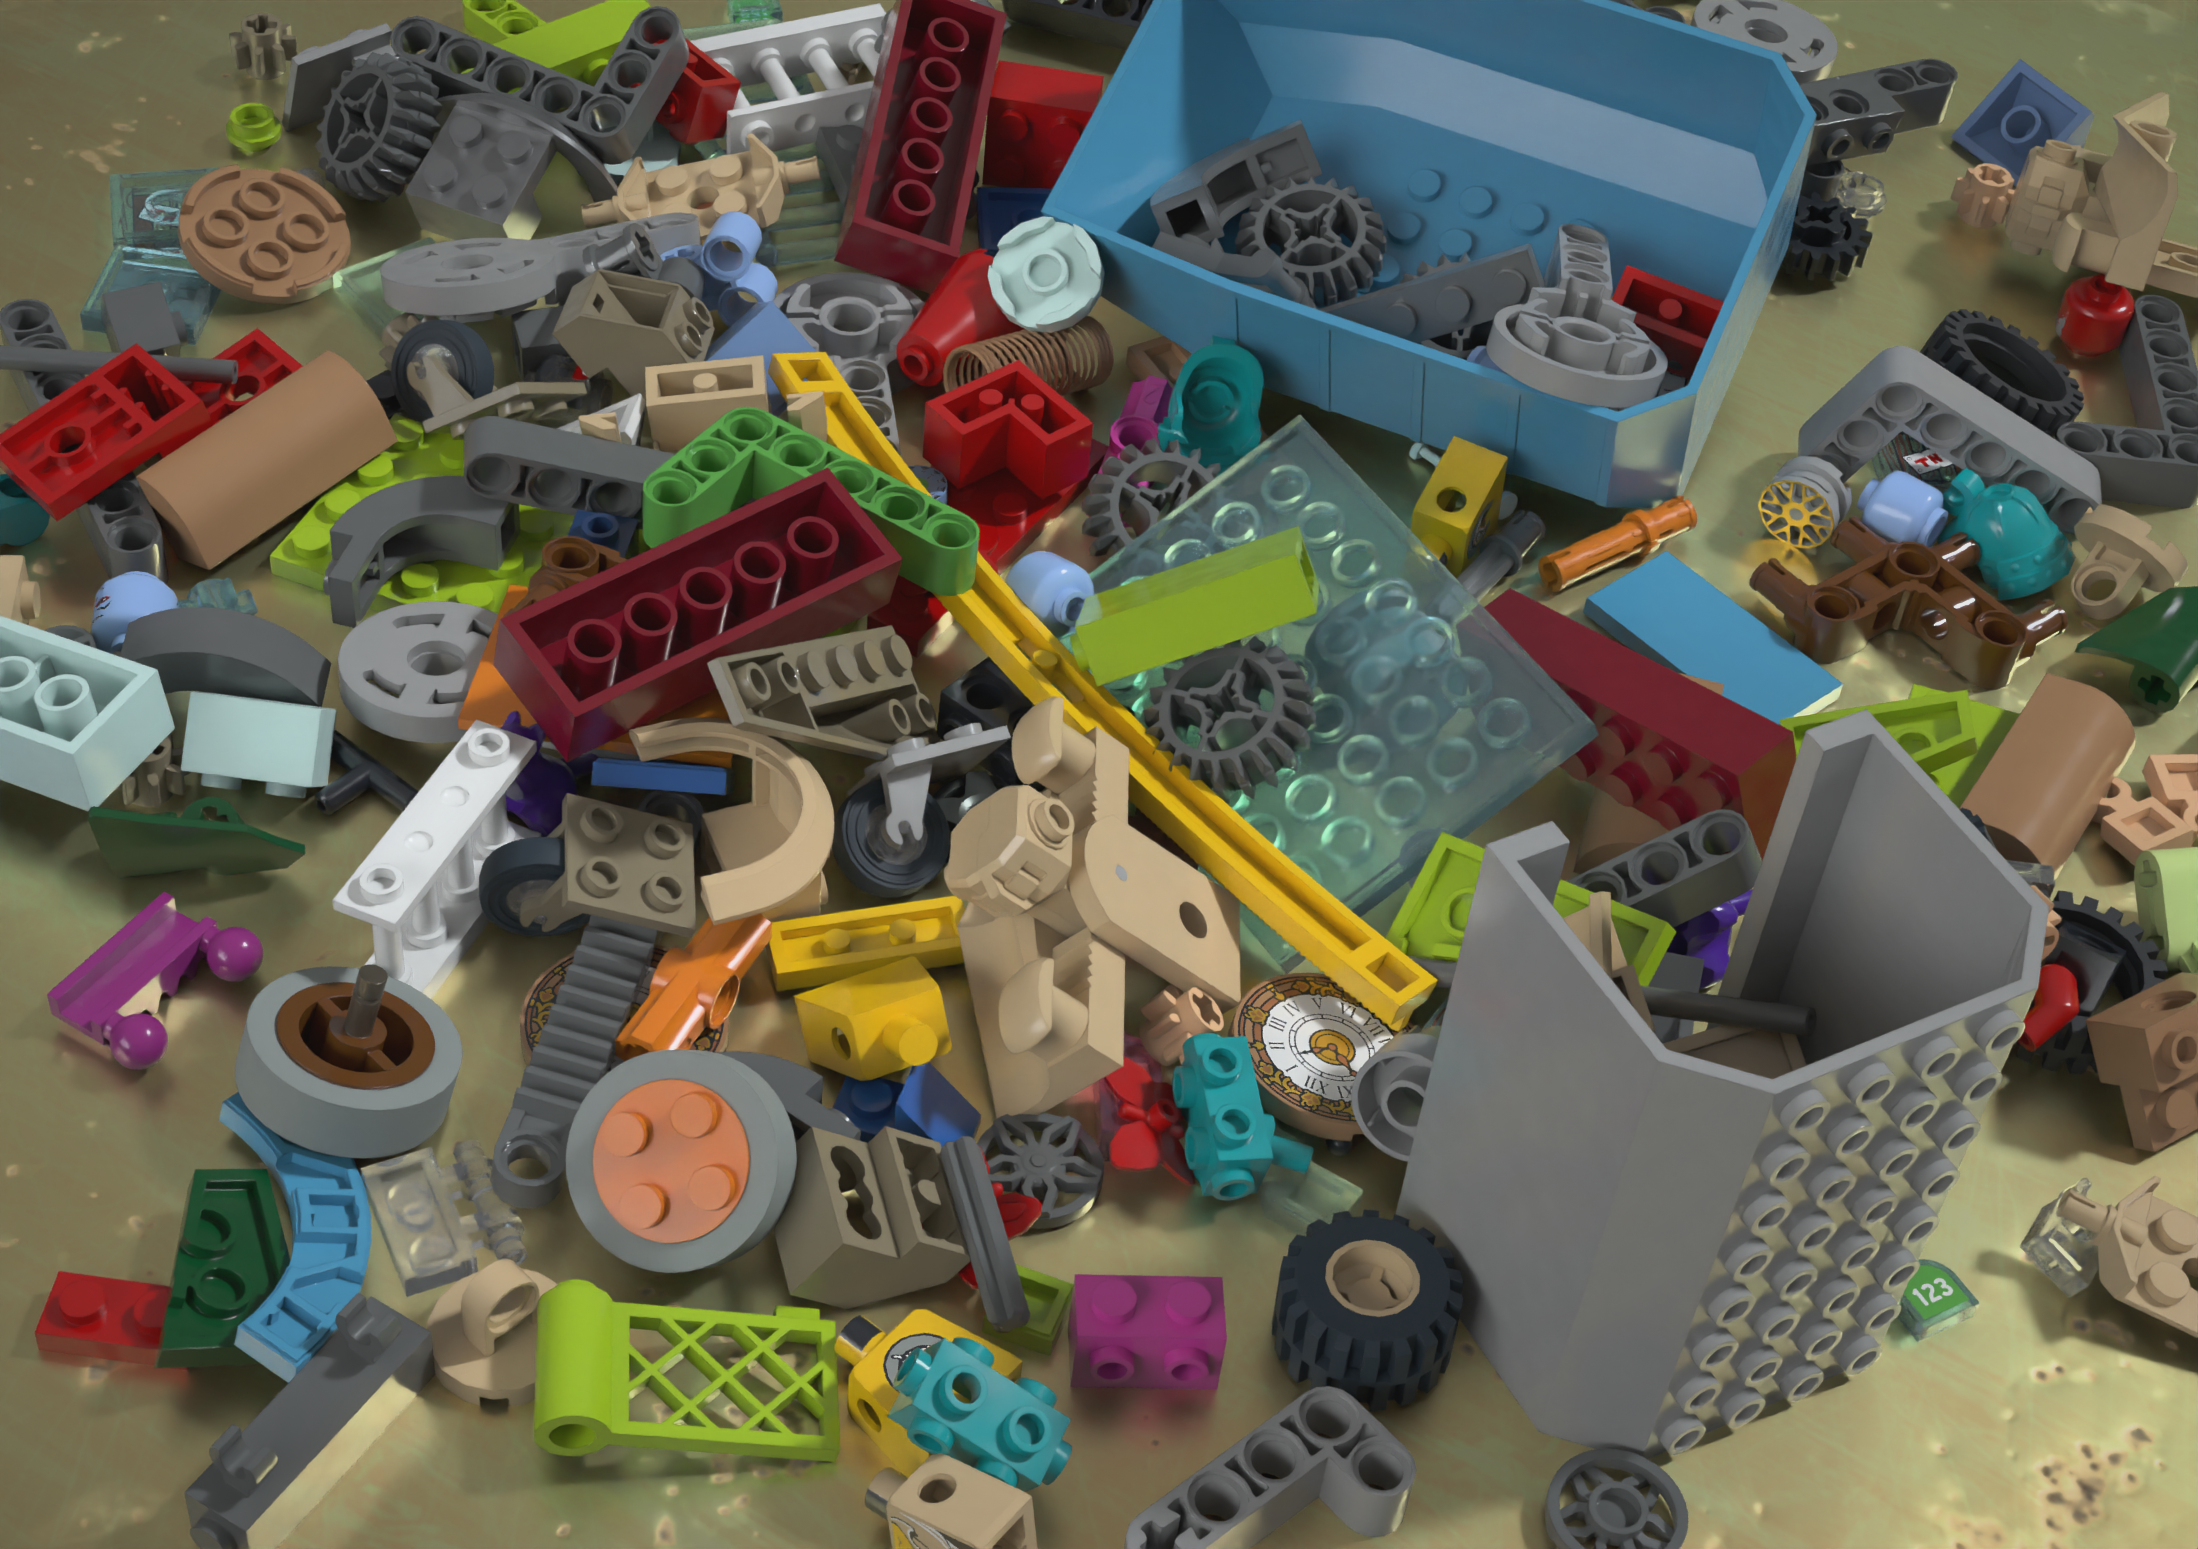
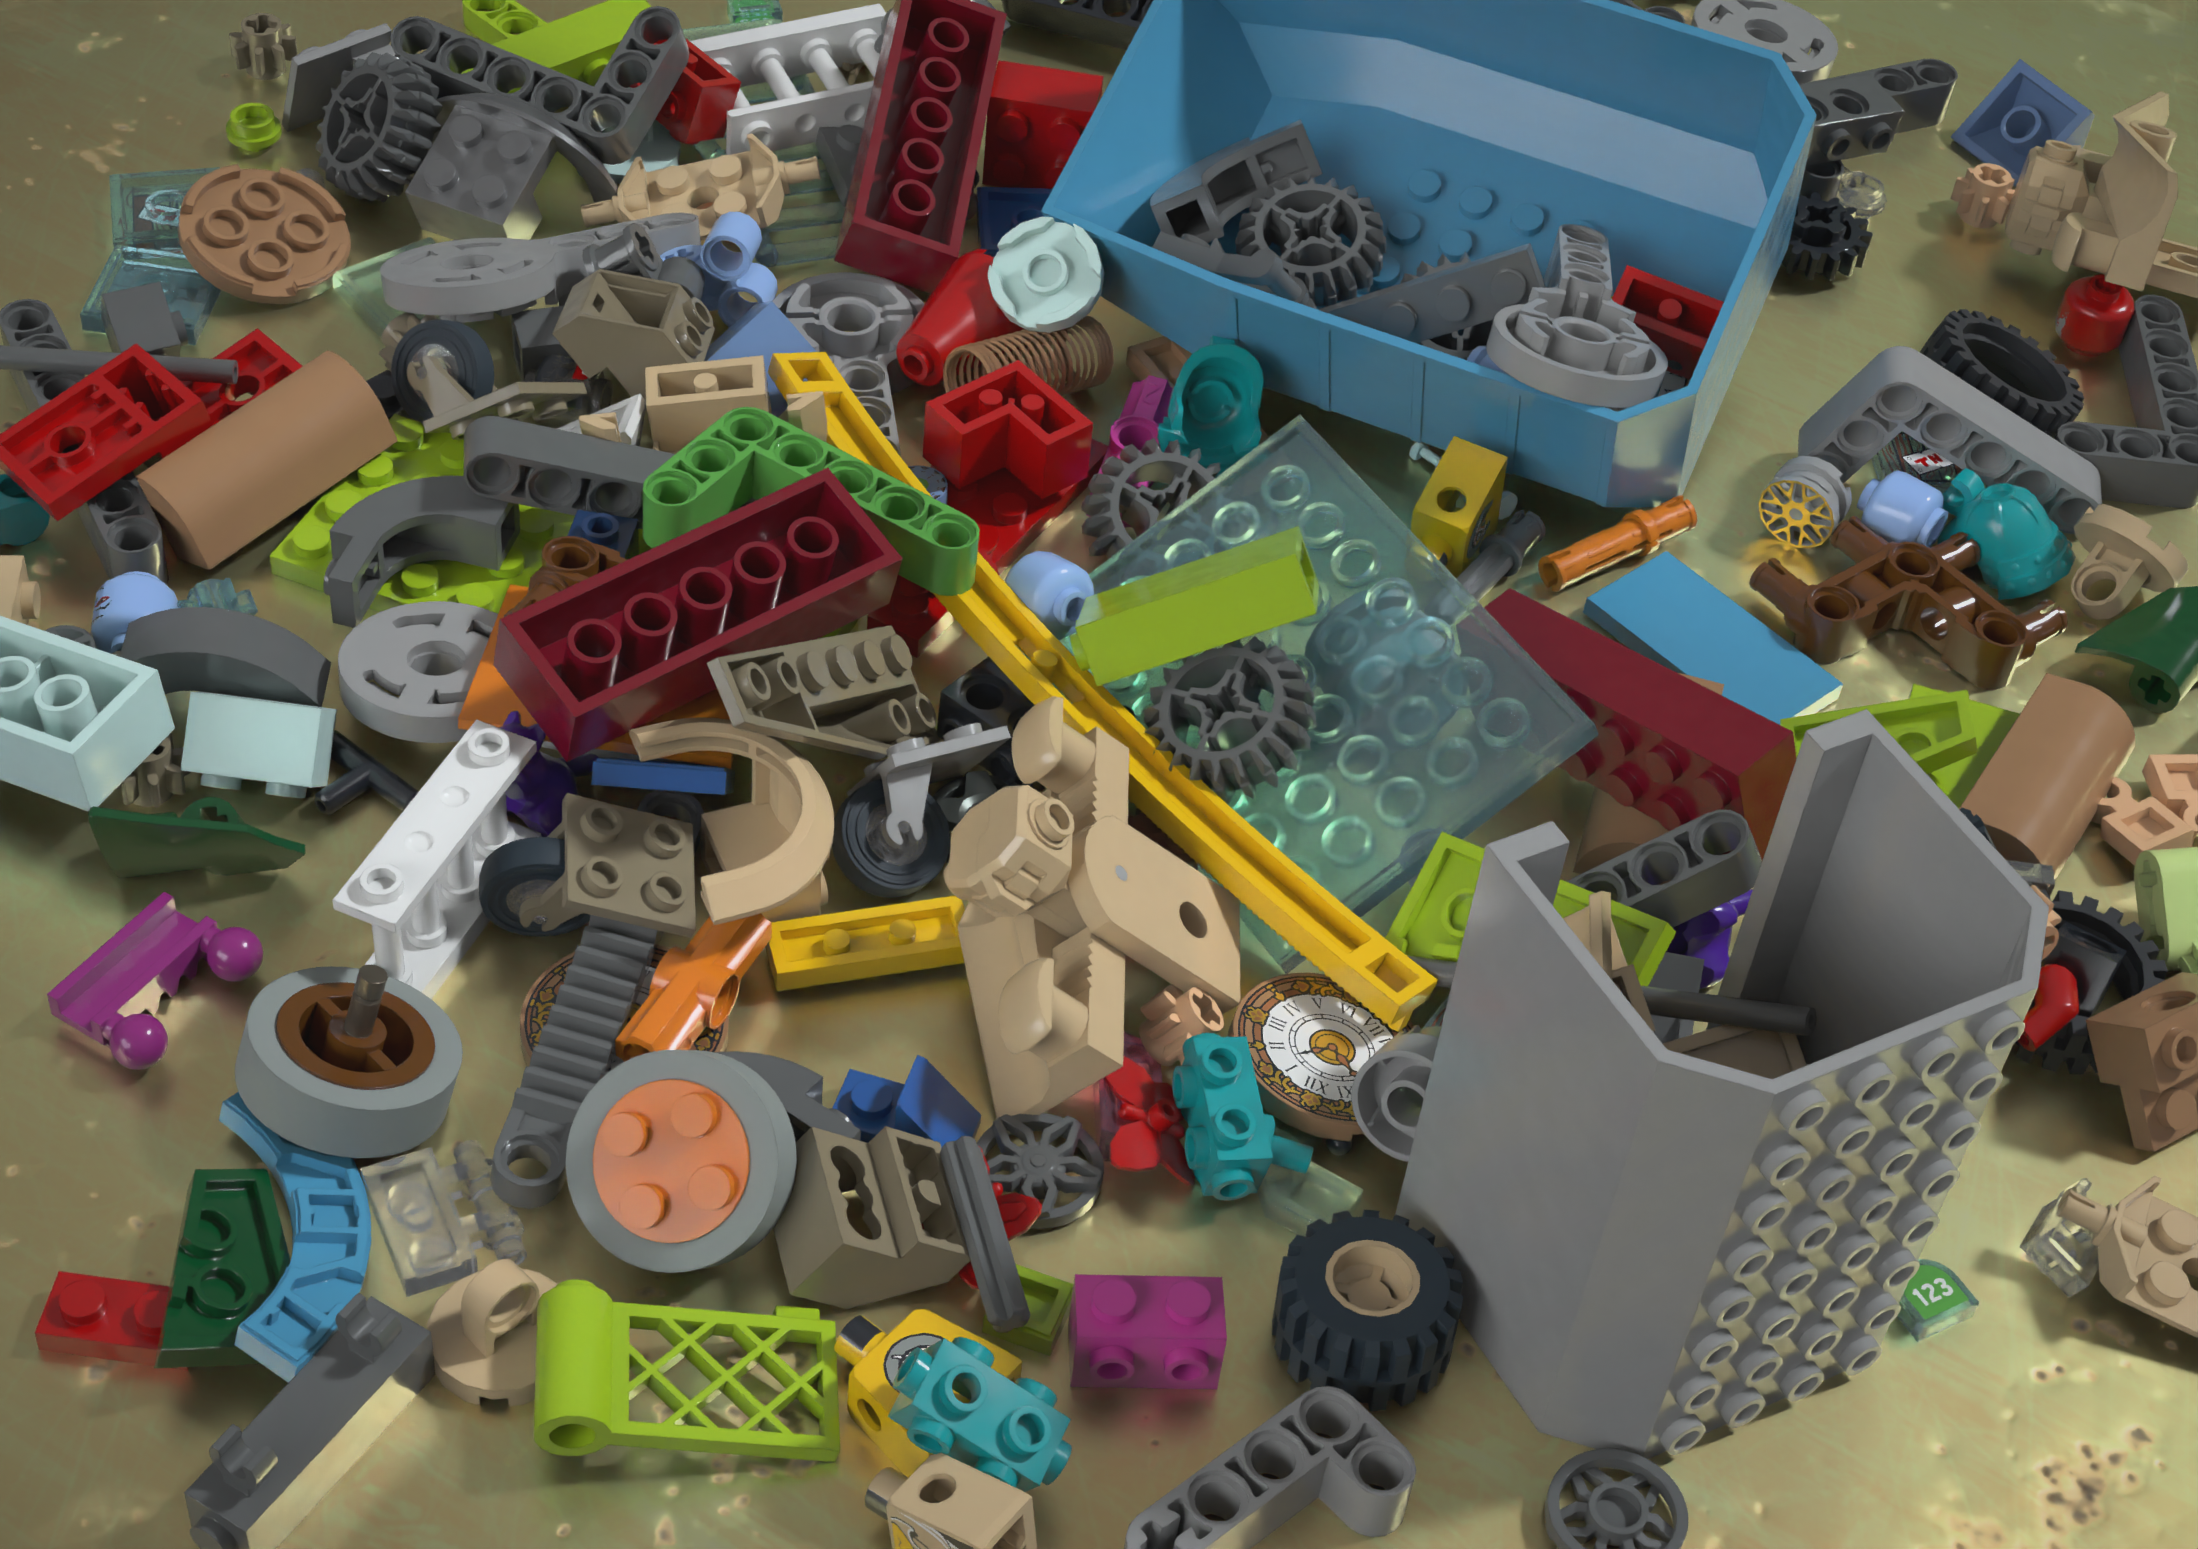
(887, 1017): yellow torso -> none

